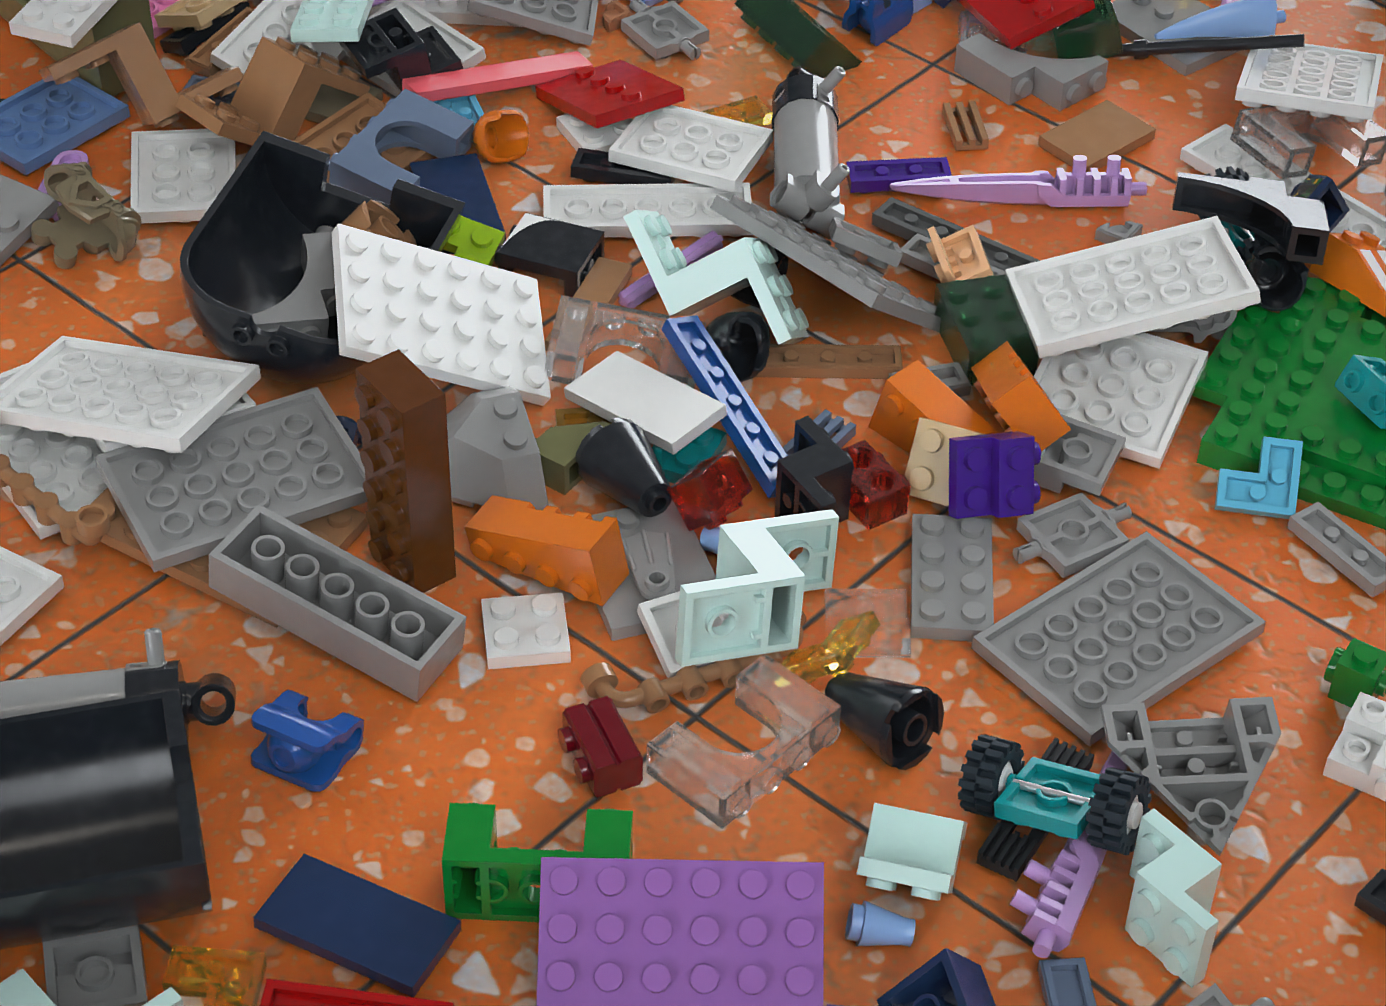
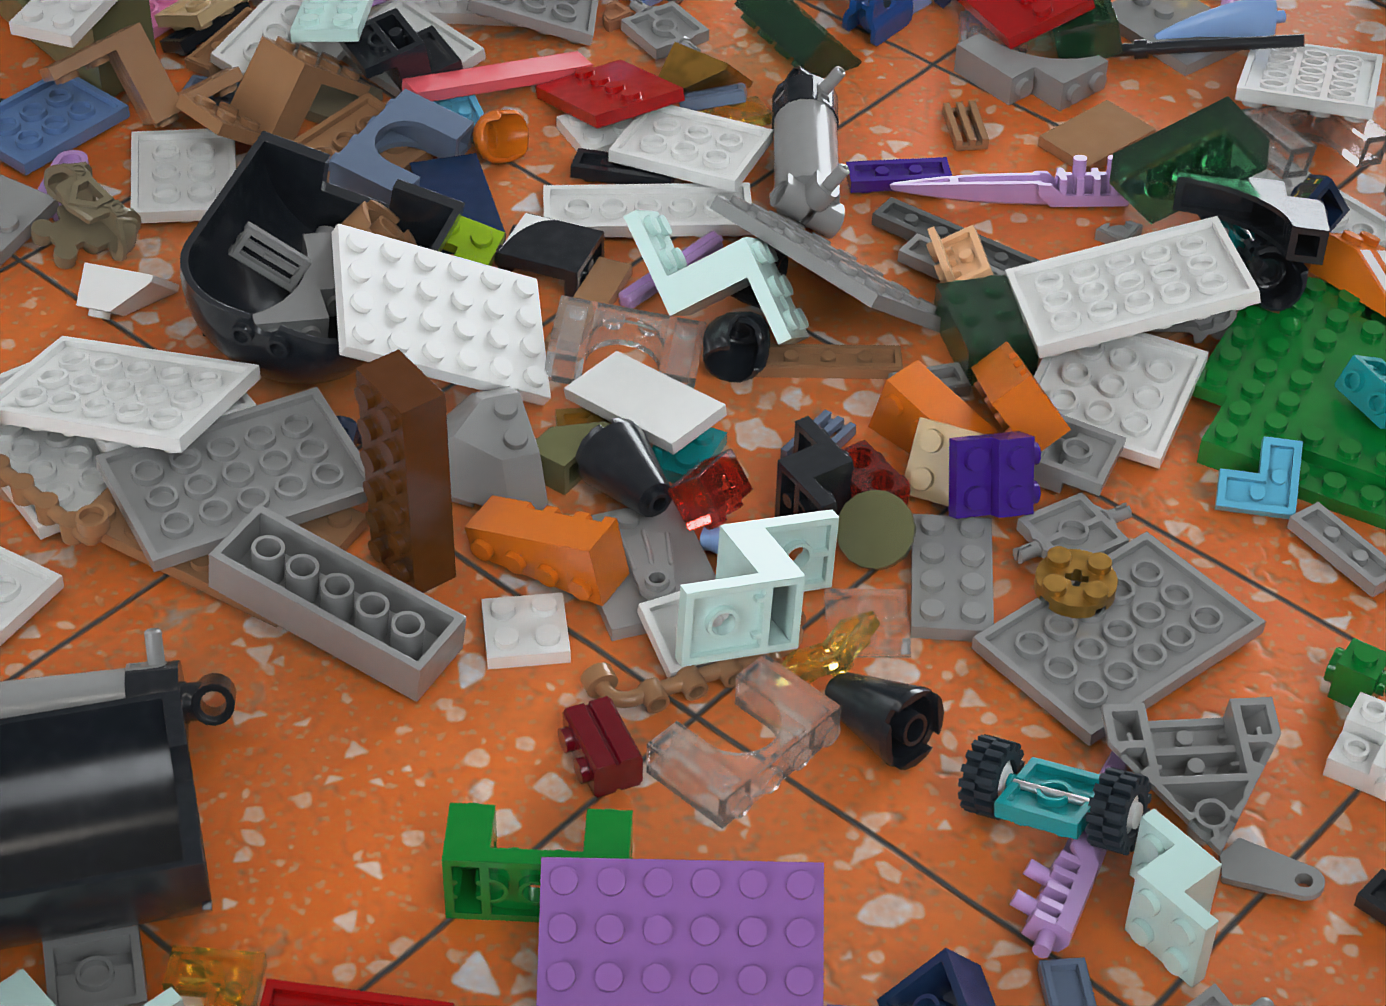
(119, 291): none -> white slope
(244, 240): none -> light grey tile
(301, 748): blue piece -> none
(358, 924): dark blue tile -> none
(698, 71): none -> pearl gold slope
(715, 97): none -> sand blue tile
(717, 380): blue plate -> none
(854, 238): light grey plate -> none
(876, 530): none -> olive tile
(876, 926): light blue cone -> none
(912, 851): light aqua bracket -> none
(1008, 852): black container -> none
(1091, 569): none -> pearl gold plate
(1208, 143): none -> clear green brick
(1269, 872): none -> light grey piece

